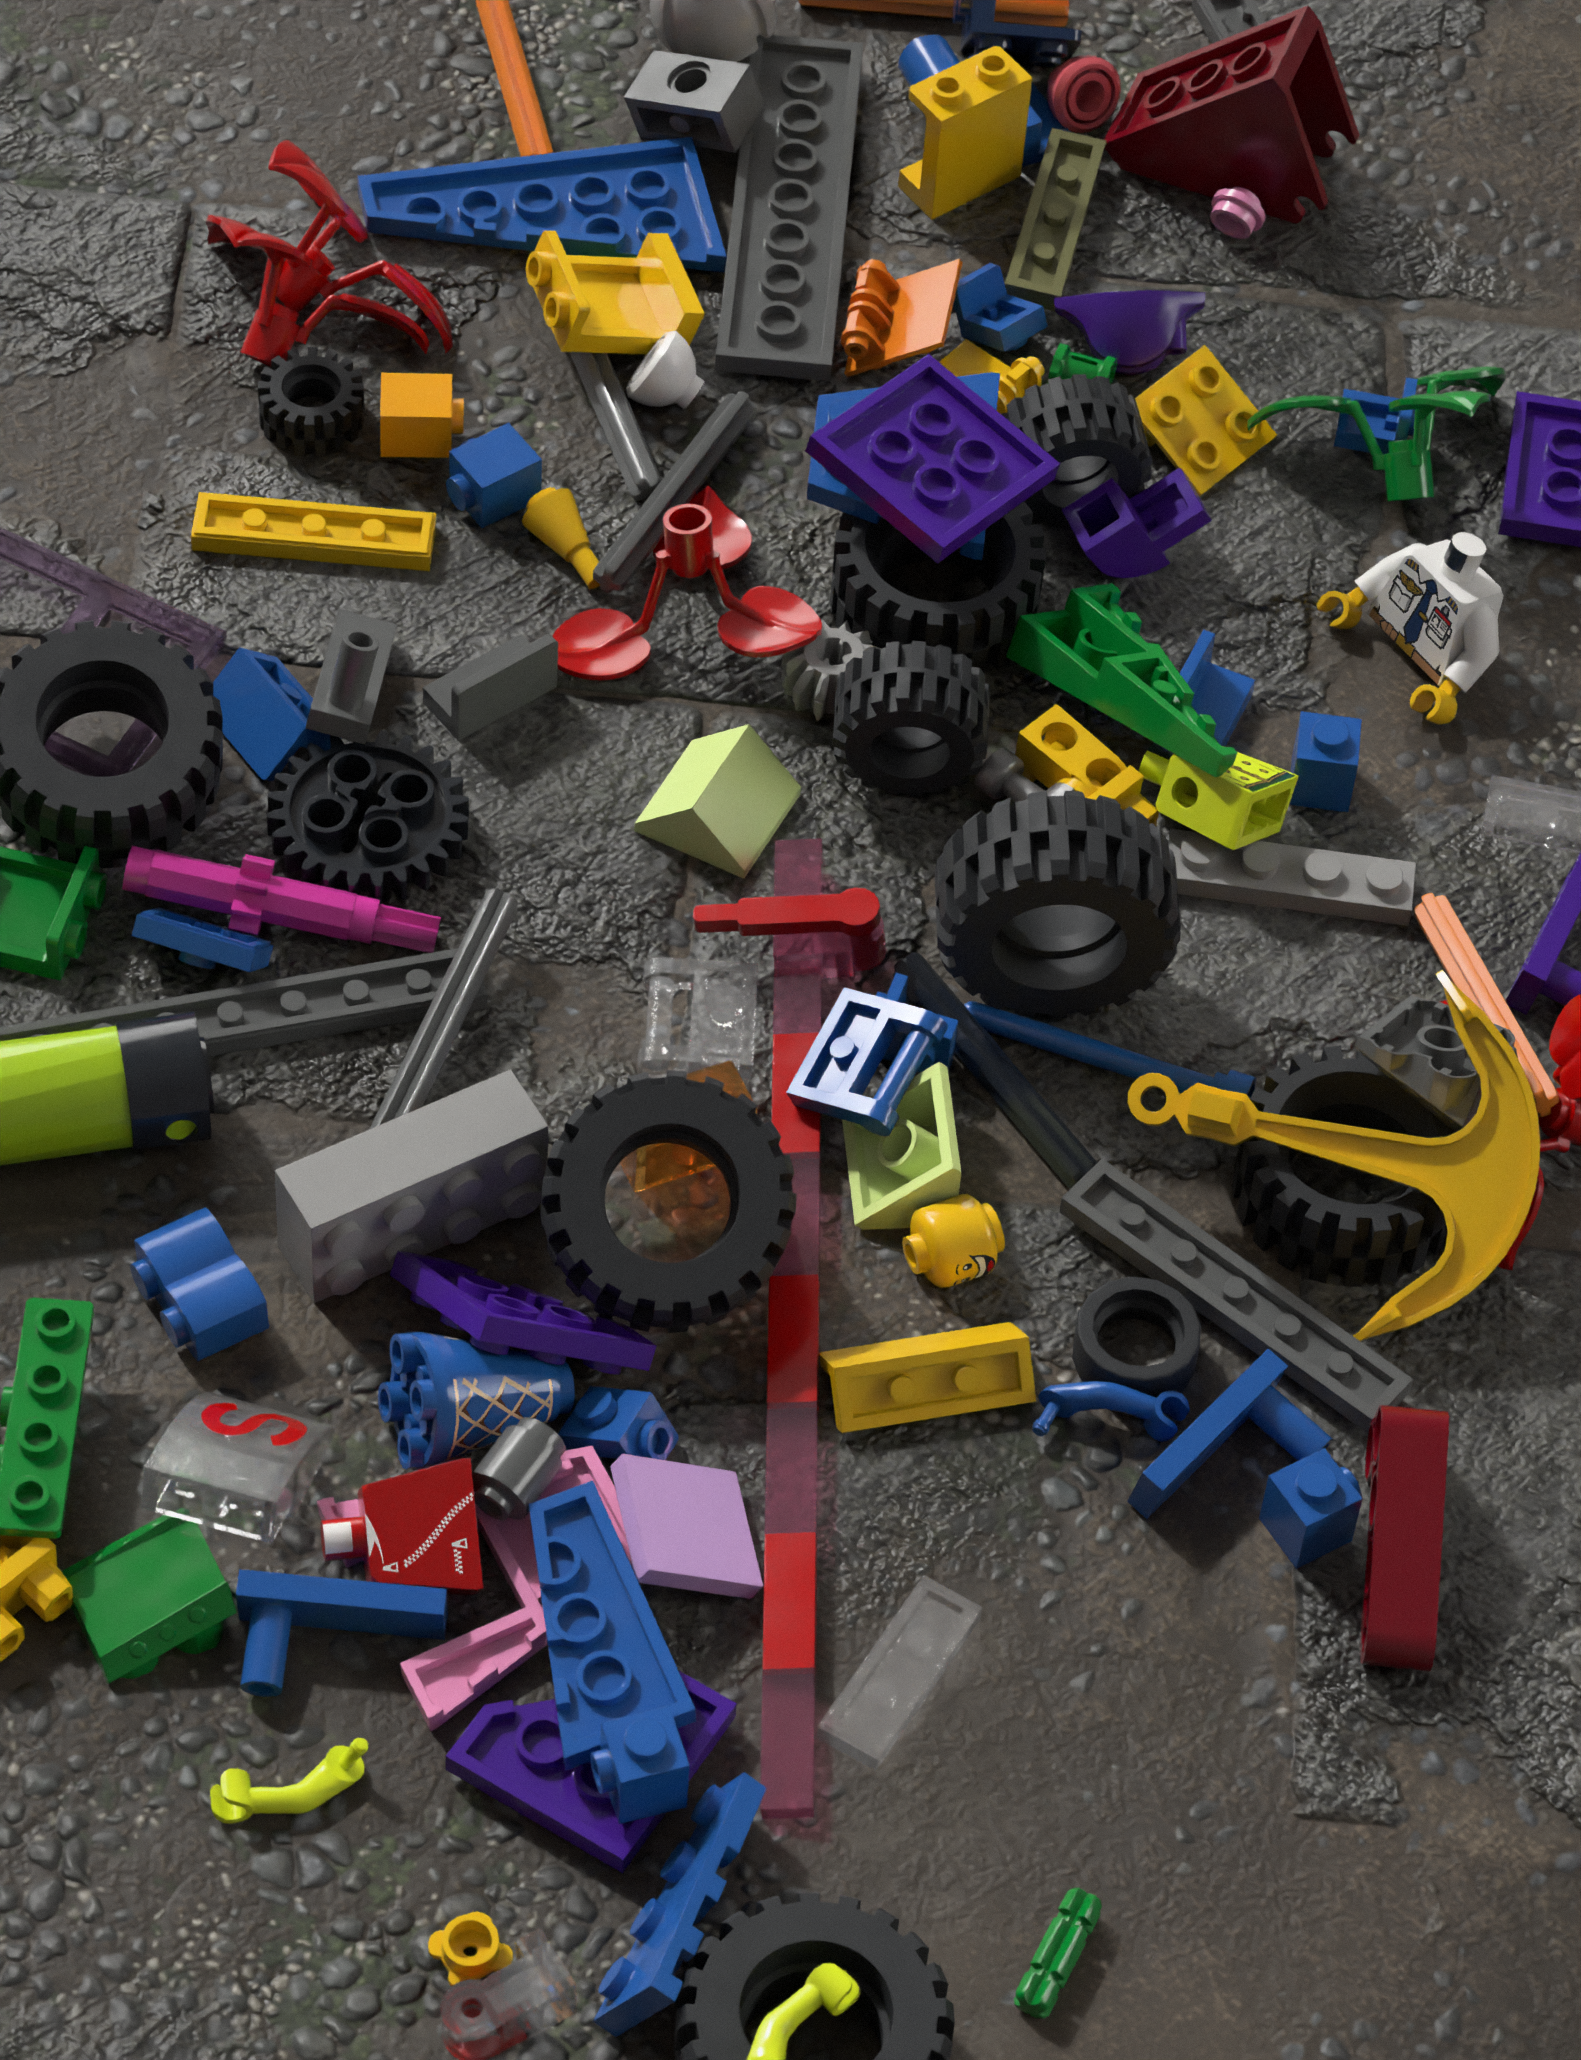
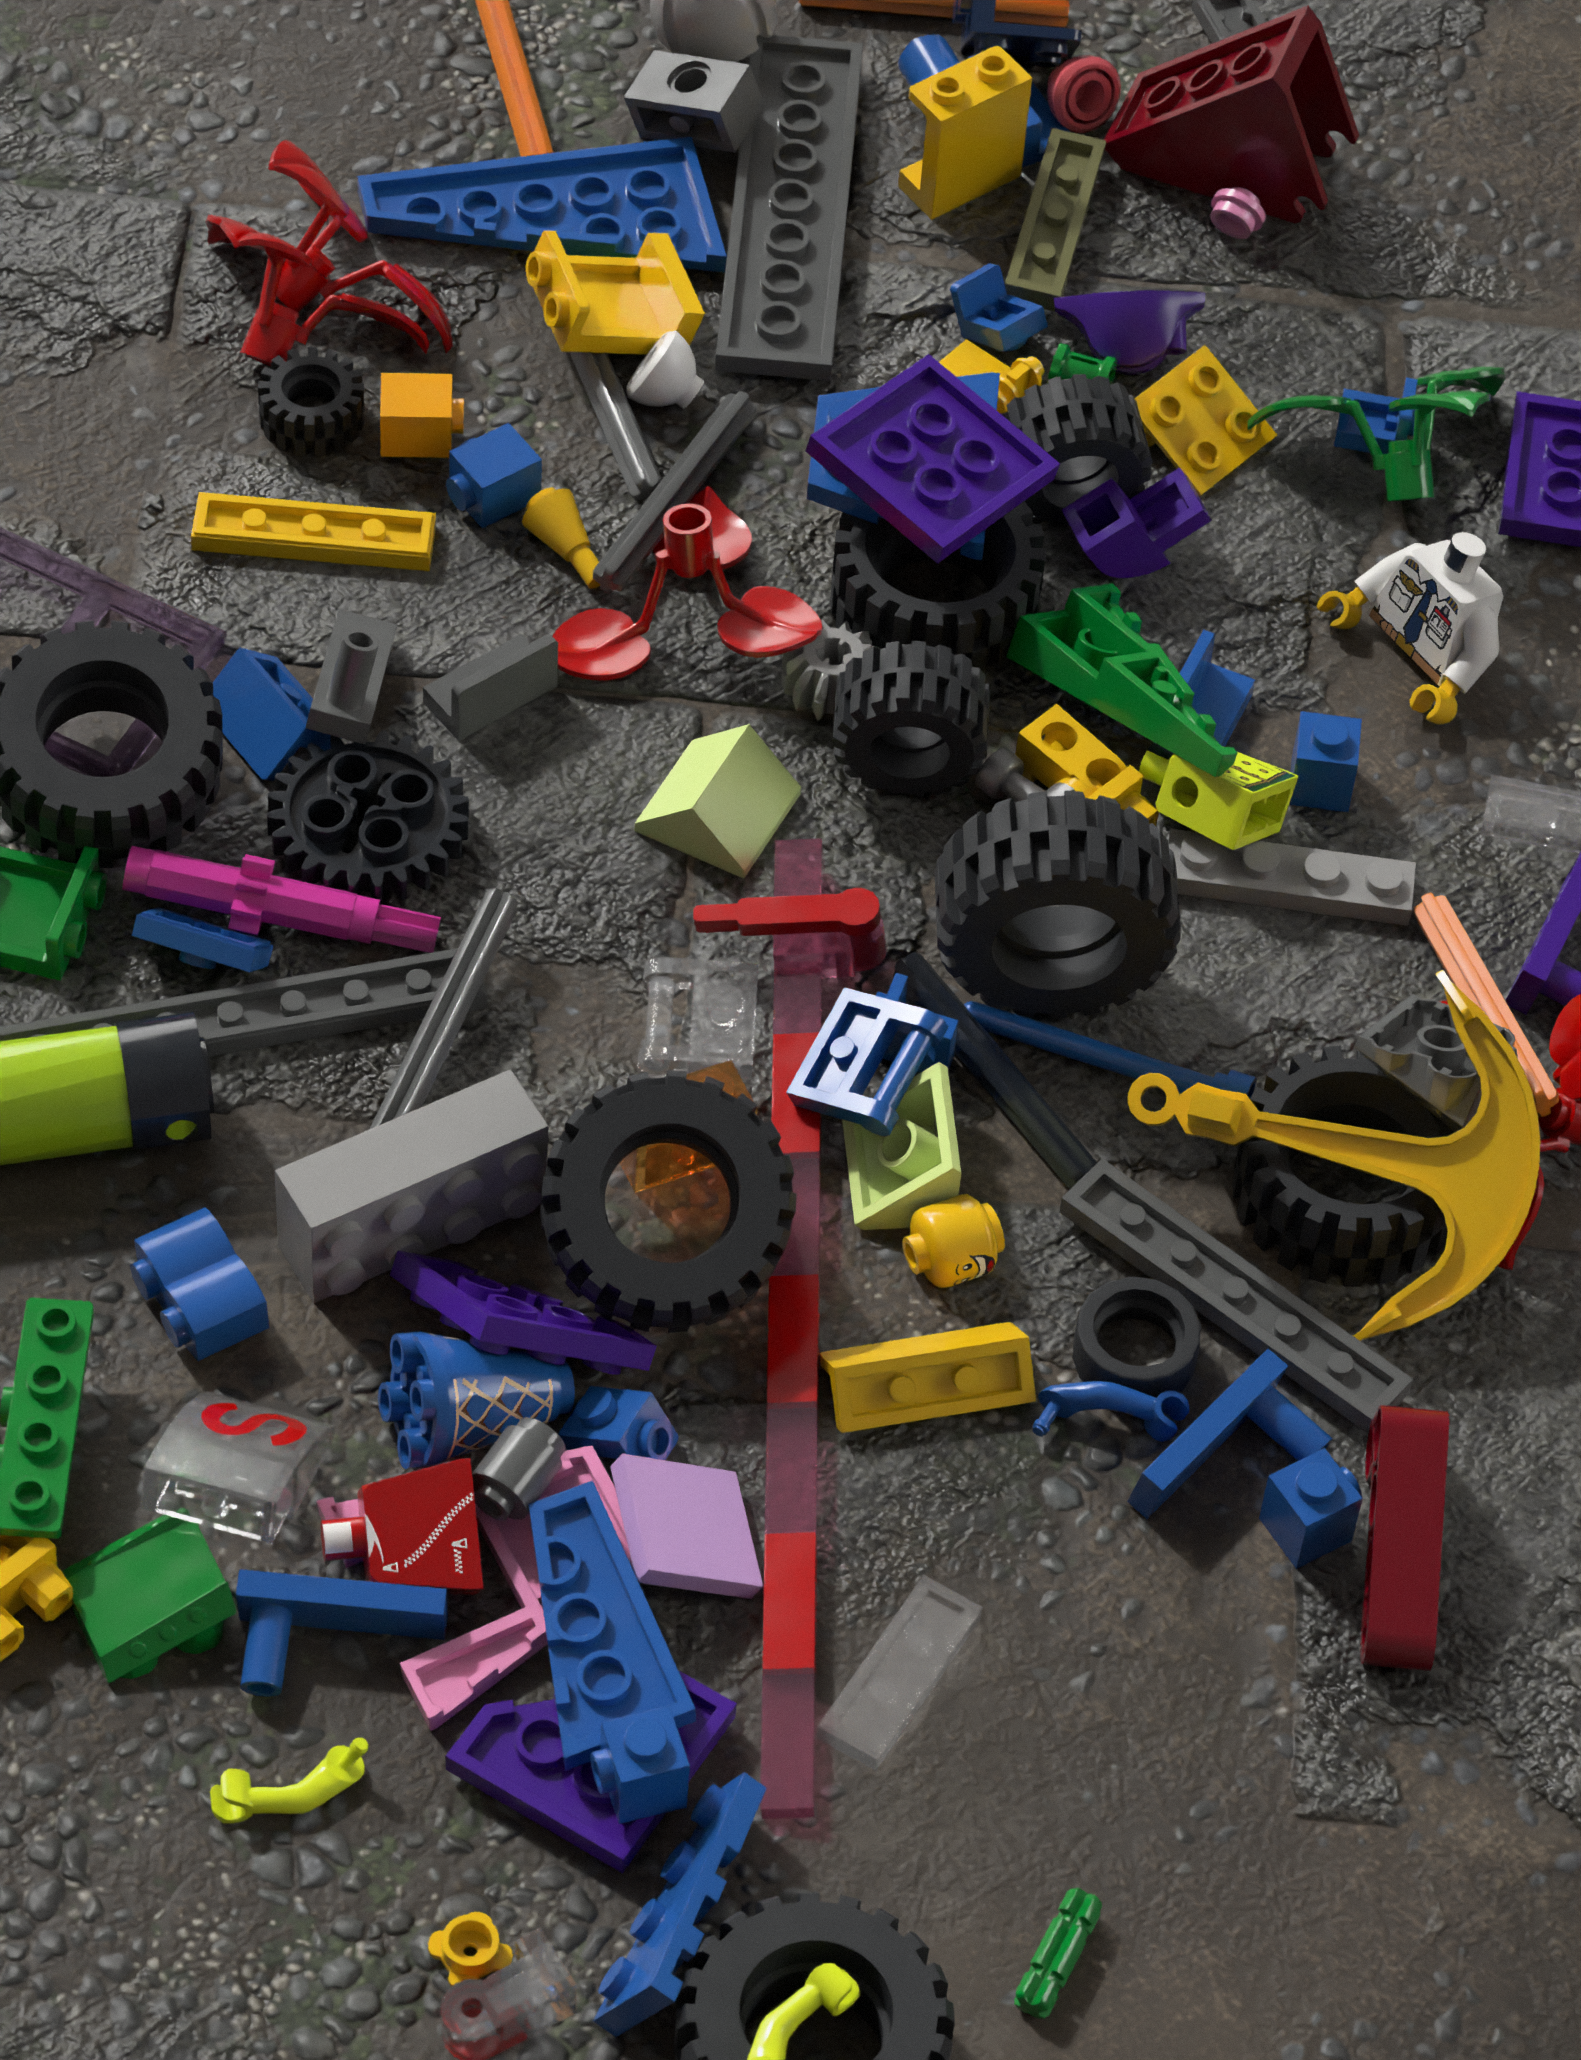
(898, 316): orange hinge -> none

